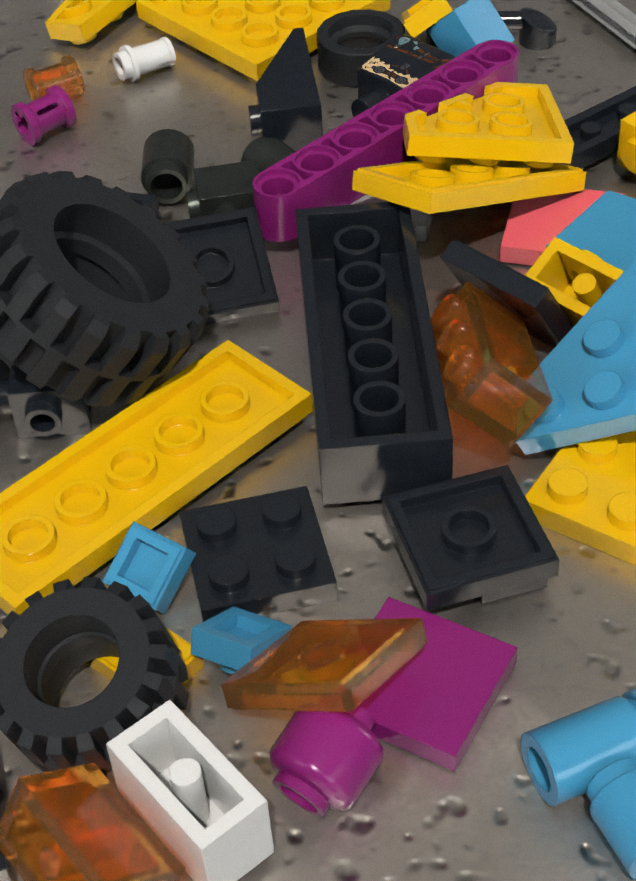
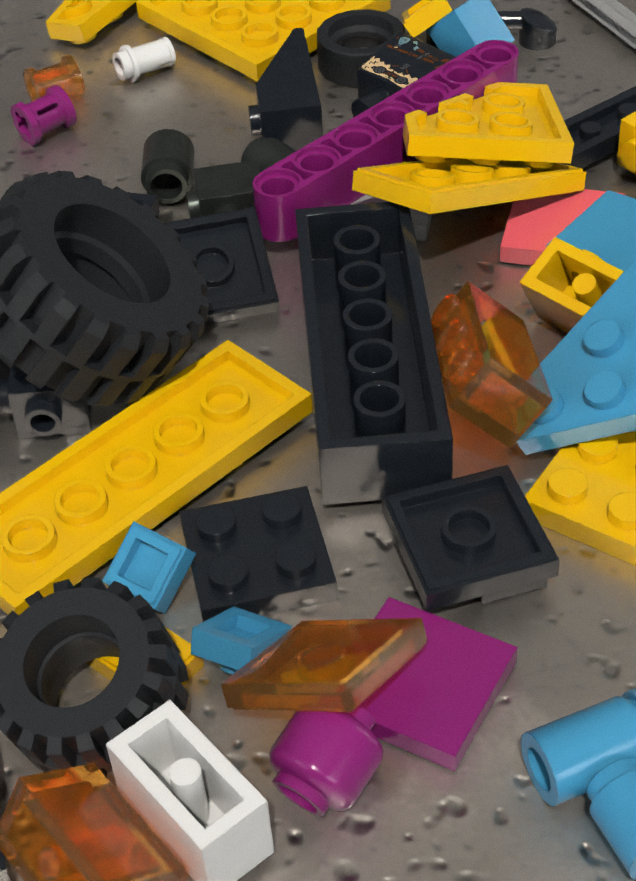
(512, 289): black tile -> none

